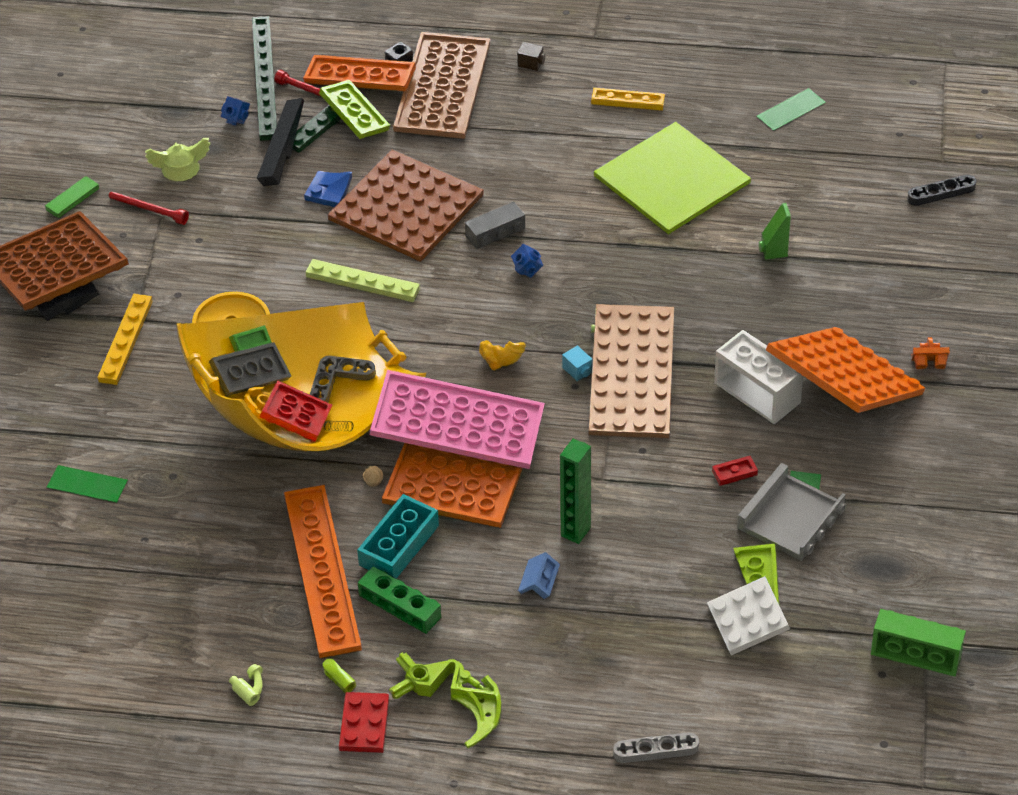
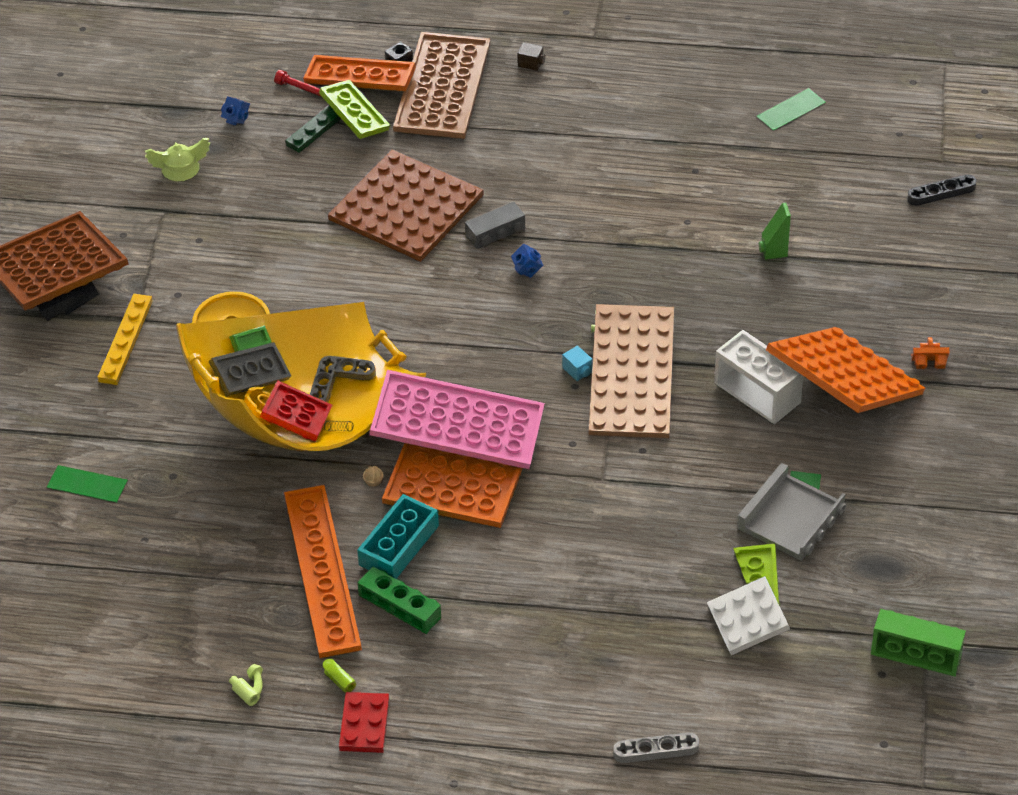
(72, 197): bright green tile -> none
(180, 216): red piece -> none
(264, 77): plate -> none
(281, 143): black slope -> none
(328, 188): blue plate -> none
(362, 280): yellowish green plate -> none
(427, 679): lime piece -> none
(498, 356): yellow hair -> none
(539, 575): medium blue panel -> none
(575, 490): green brick -> none
(628, 99): yellow tile -> none
(672, 177): lime tile -> none
(734, 470): red plate -> none

